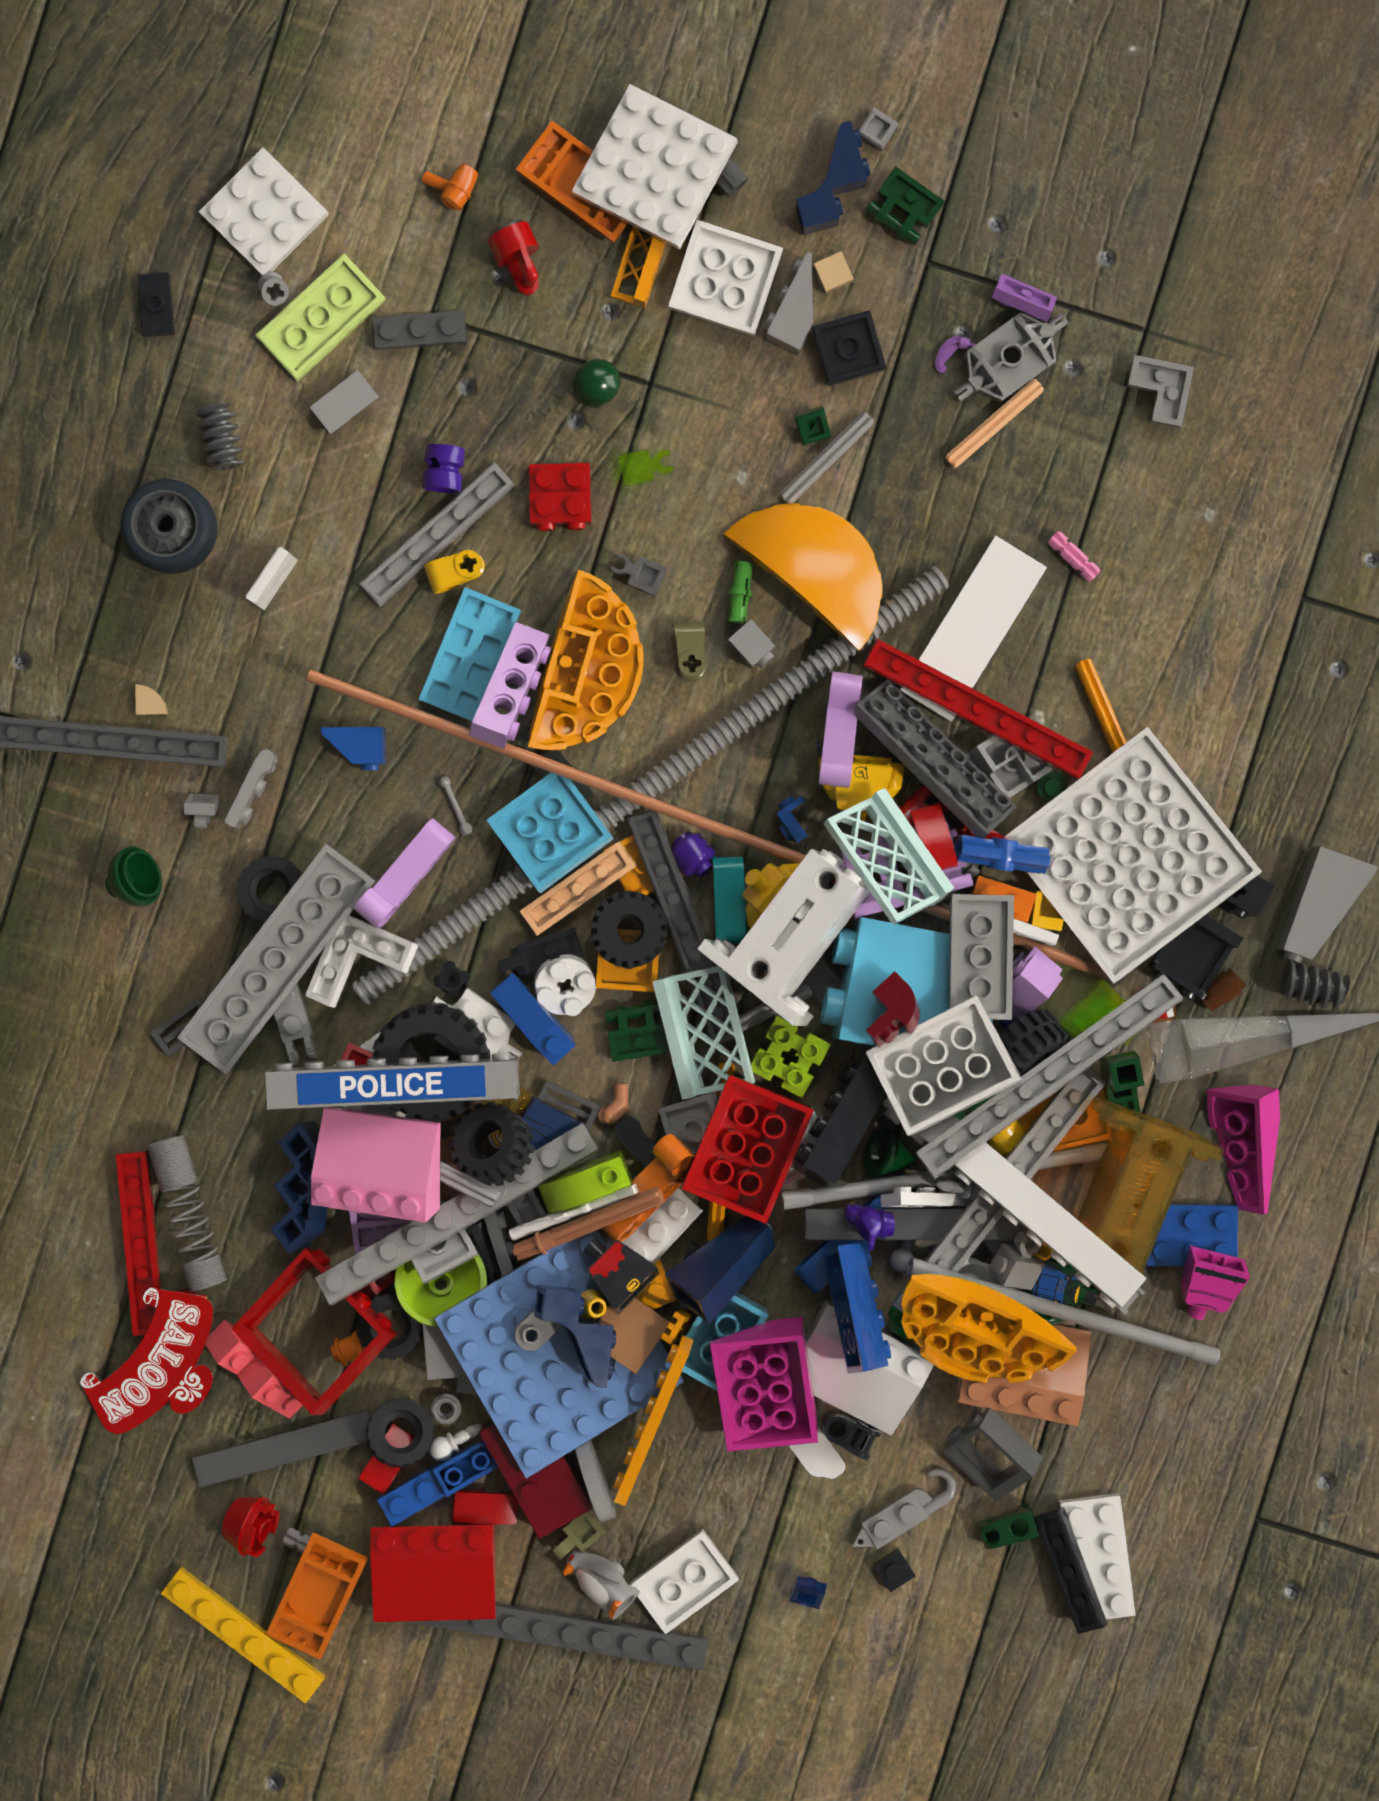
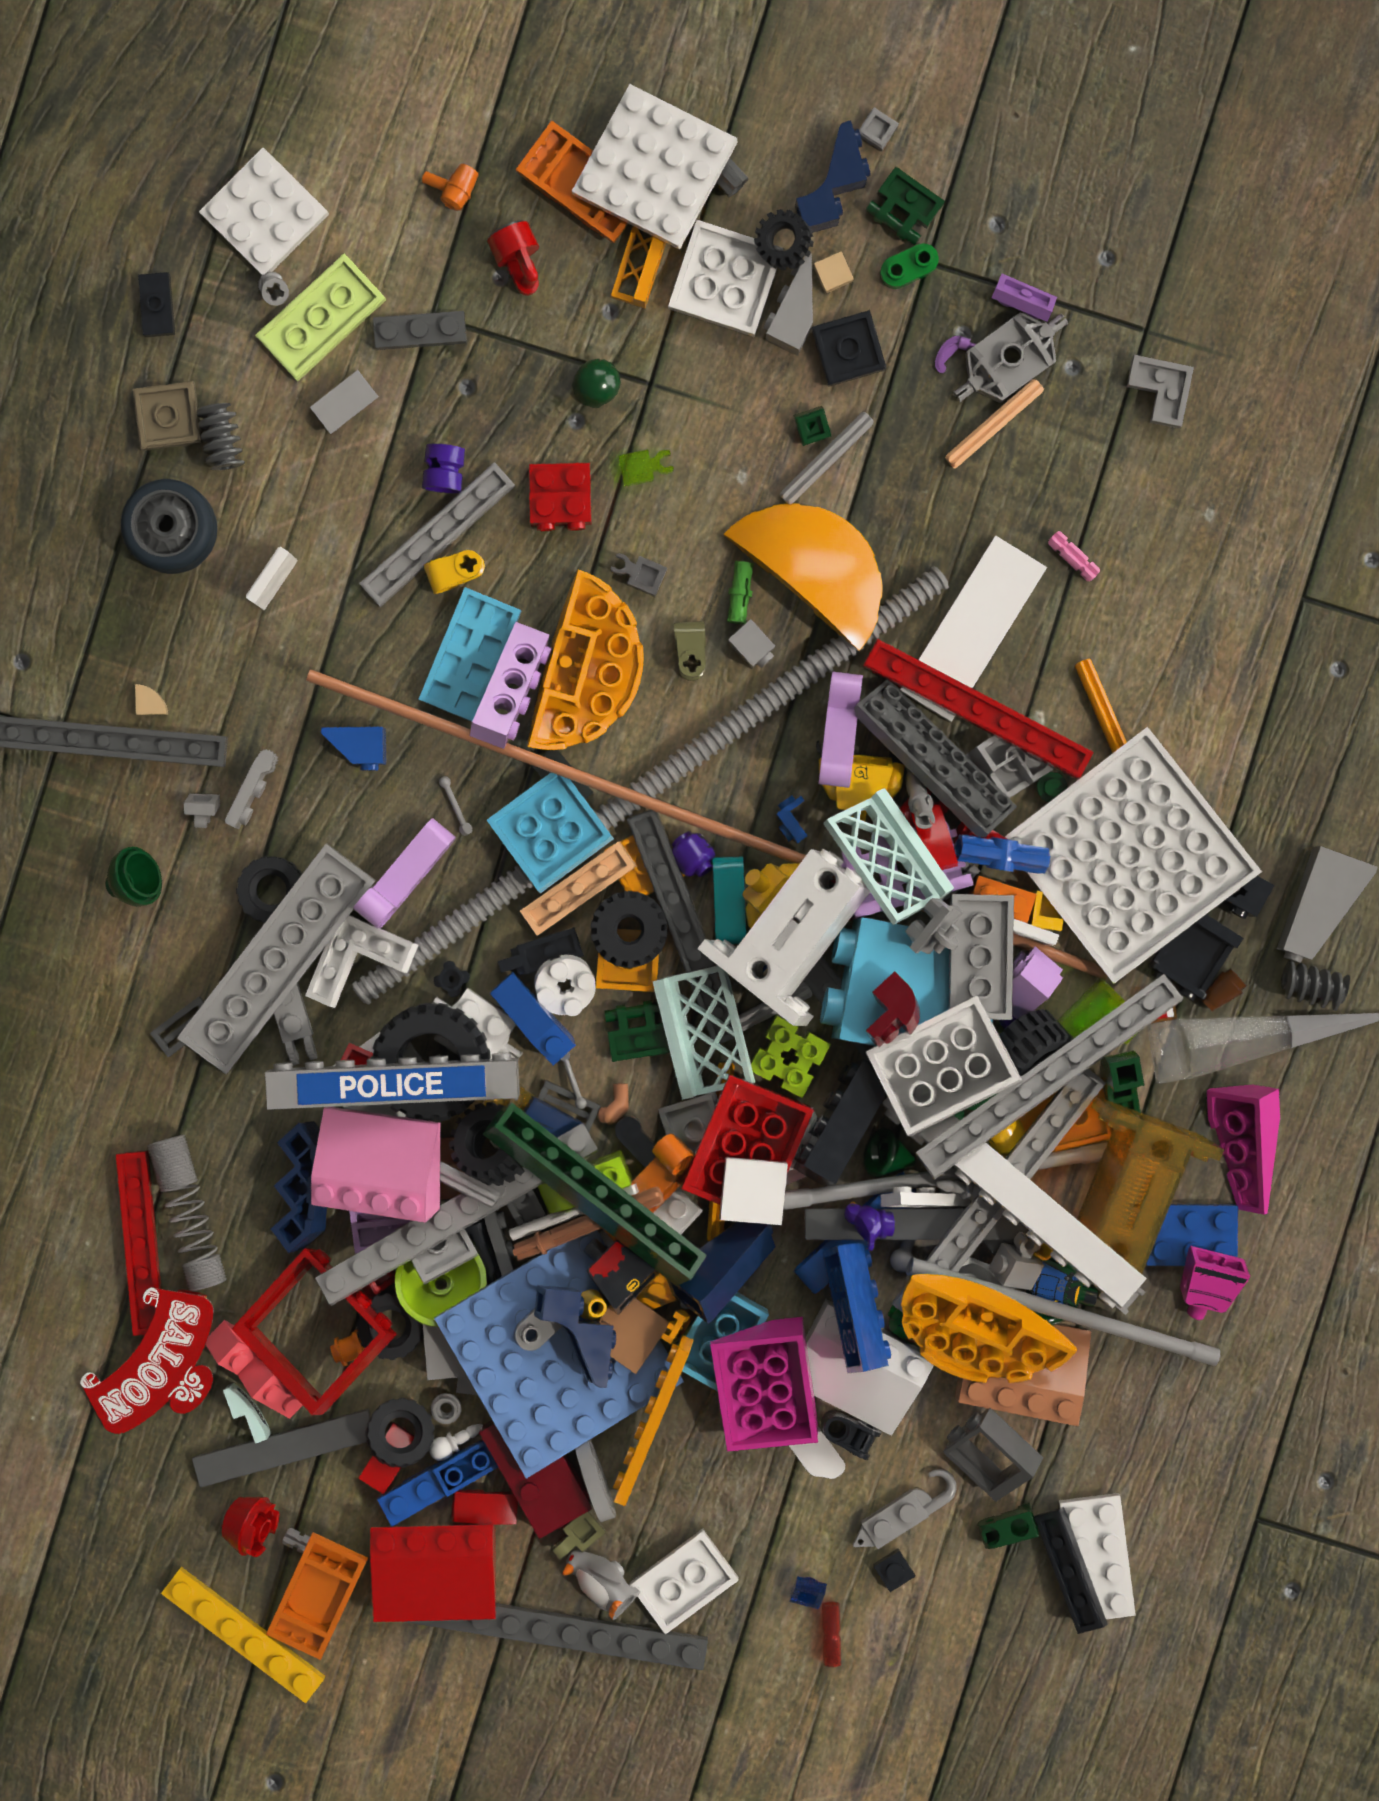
(167, 416): none -> dark tan plate
(242, 1404): none -> light aqua slope
(580, 1102): none -> light grey hinge
(594, 1194): none -> dark green brick
(753, 1191): none -> white tile
(768, 231): none -> black tyre
(831, 1630): none -> clear red piece
(910, 266): none -> green plate
(919, 801): none -> light grey pin
(939, 931): none -> light grey hips

